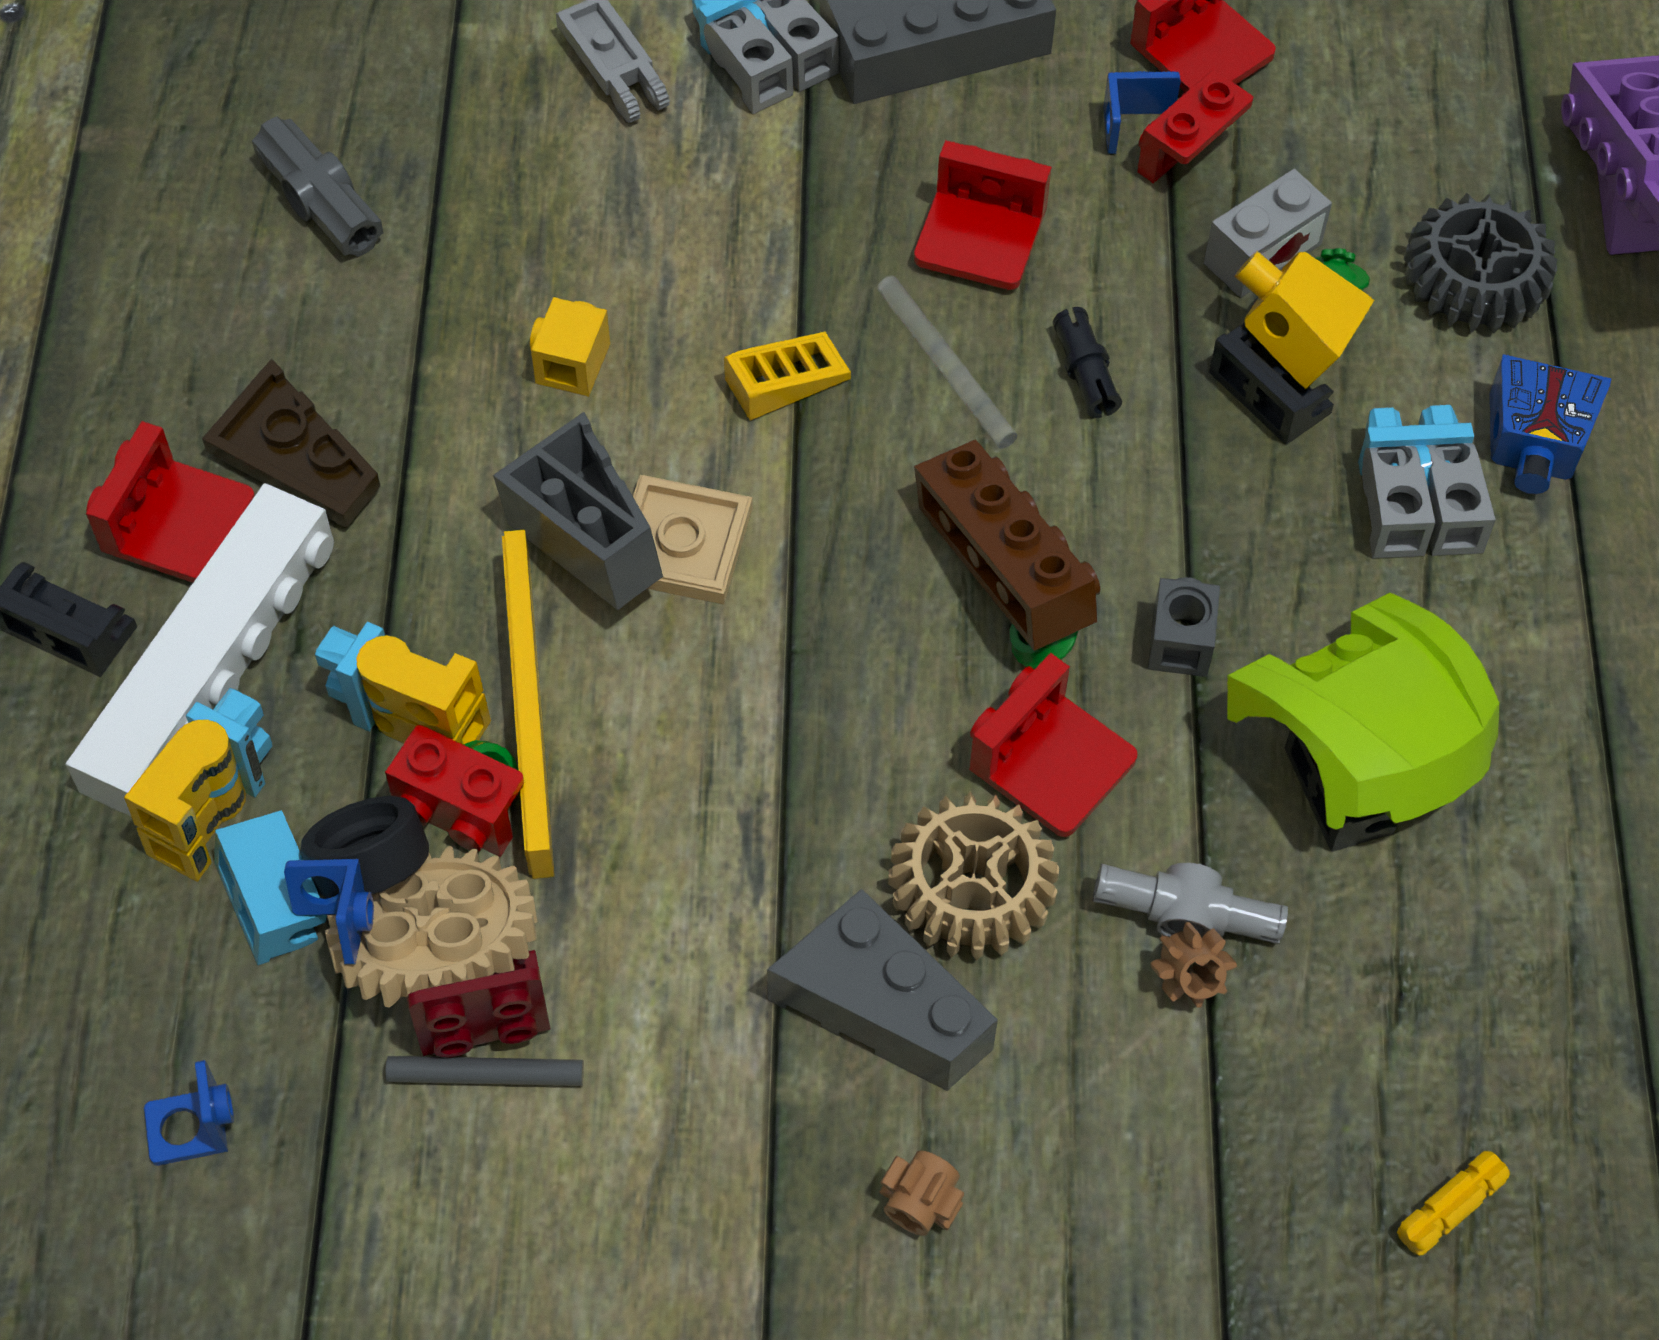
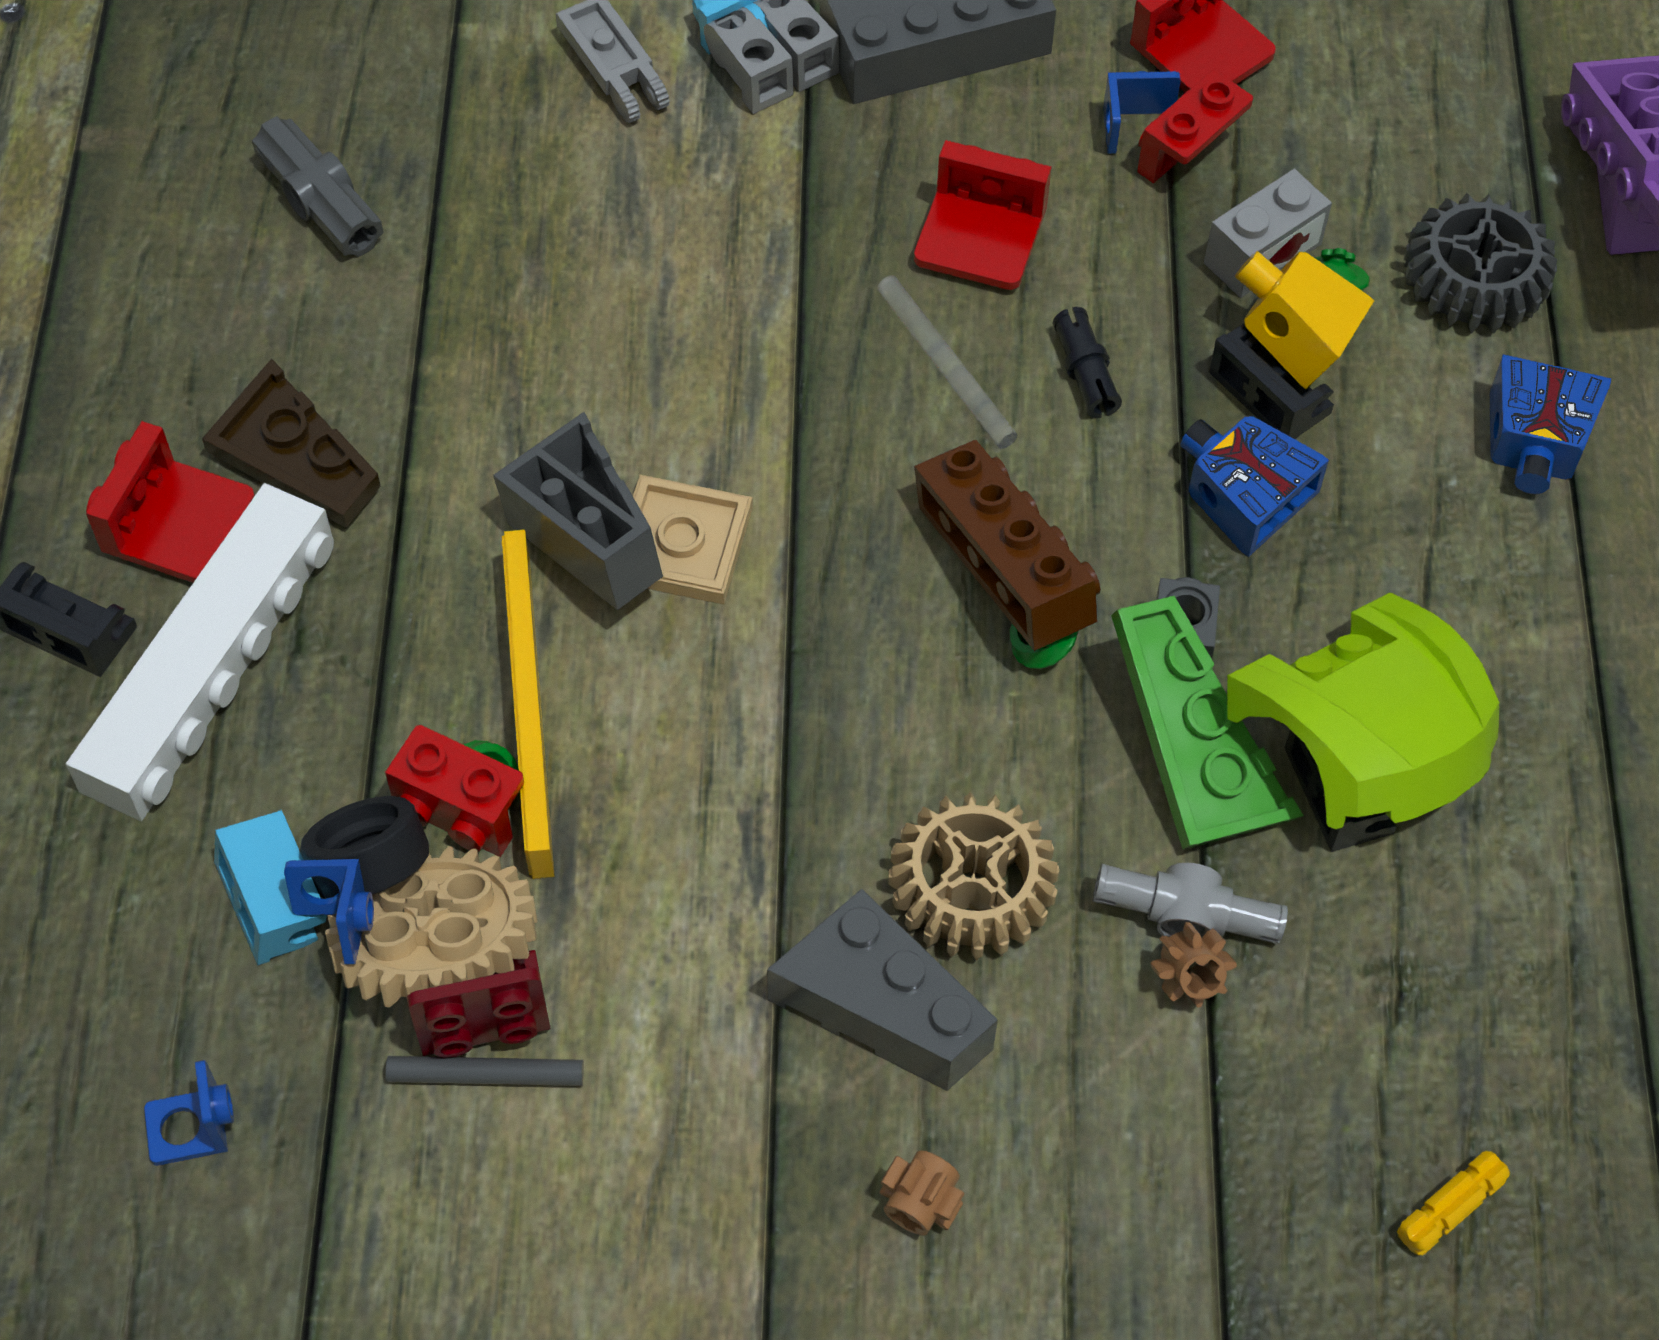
(199, 782): yellow hips -> none
(401, 689): yellow hips -> none
(569, 345): yellow brick -> none
(774, 393): yellow slope -> none
(1048, 750): red bracket -> none
(1207, 764): none -> bright green wing
(1251, 478): none -> blue torso
(1424, 485): light grey hips -> none

